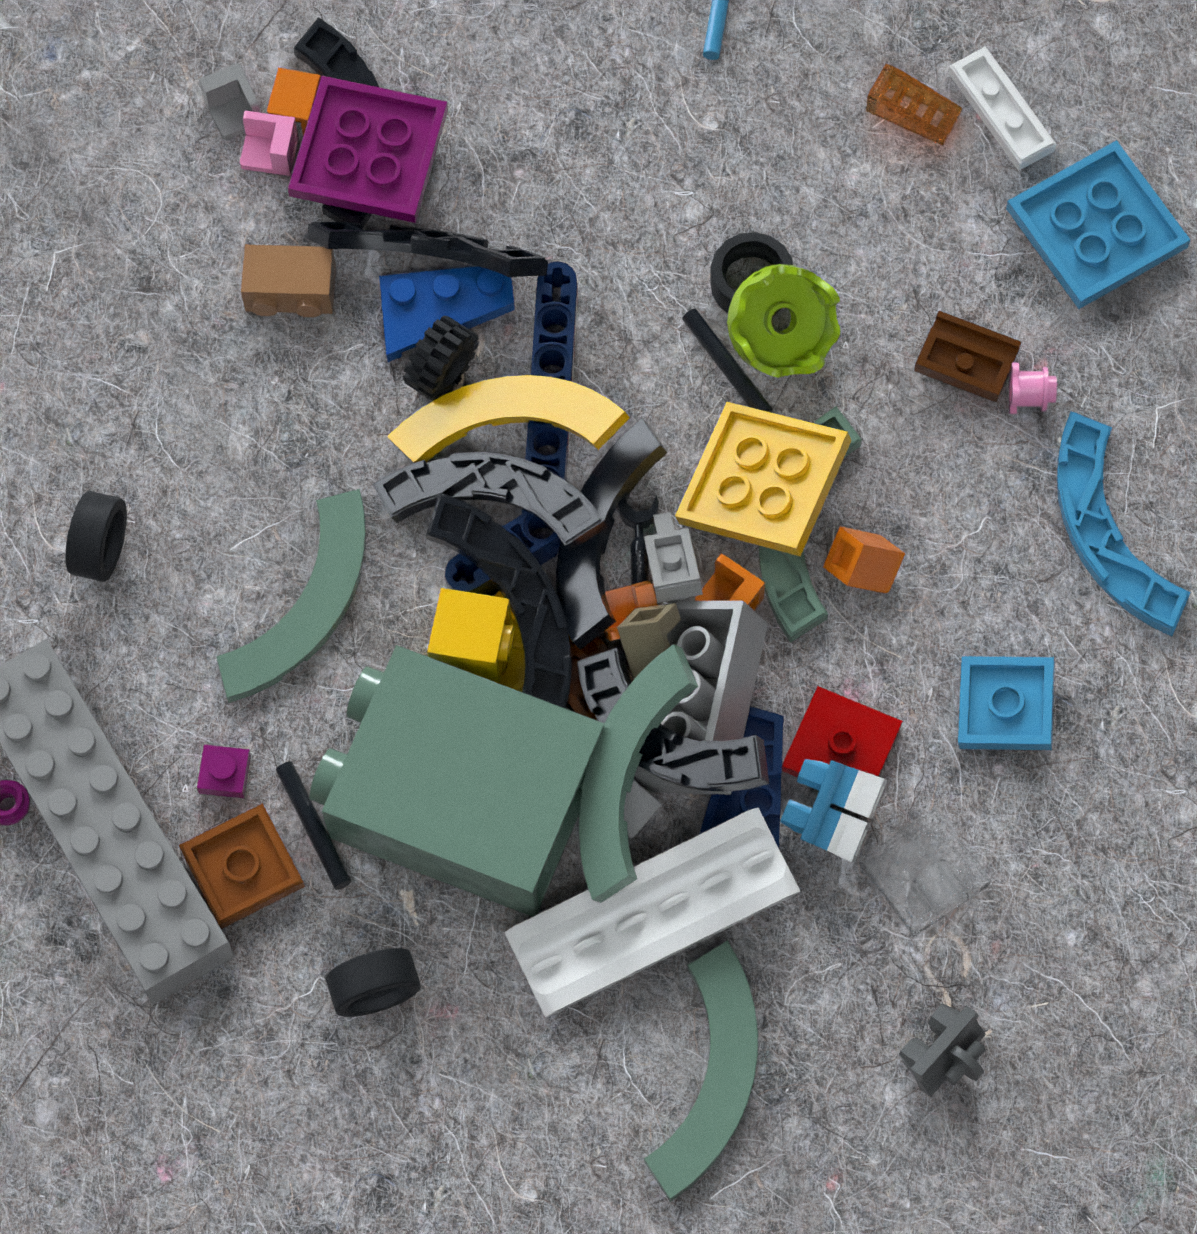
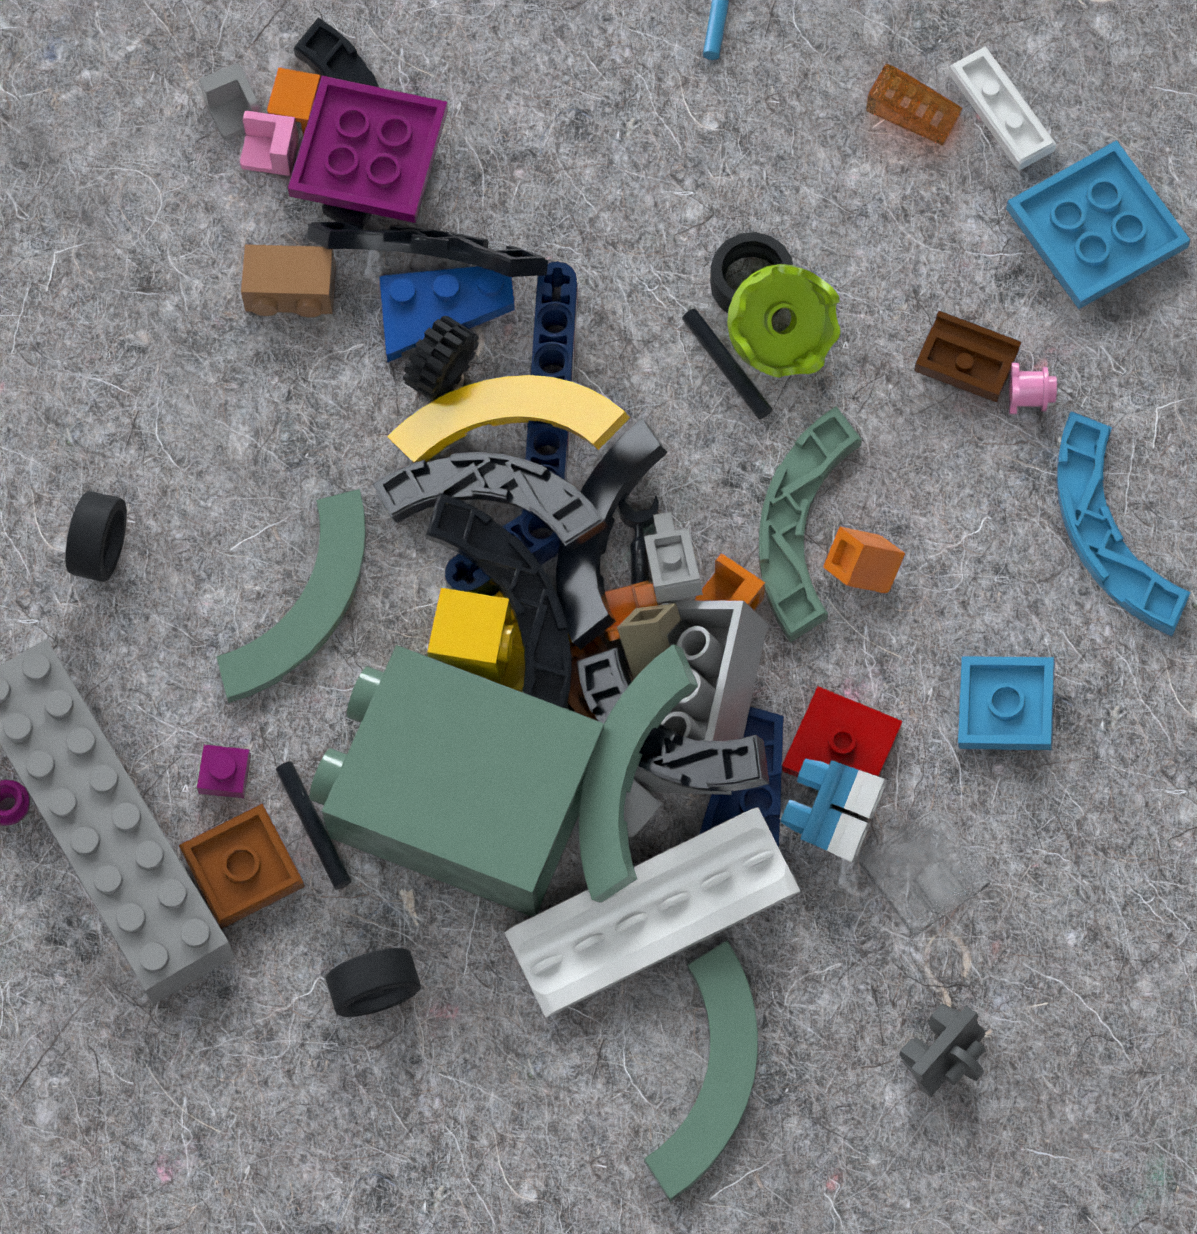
(763, 478): yellow plate -> none

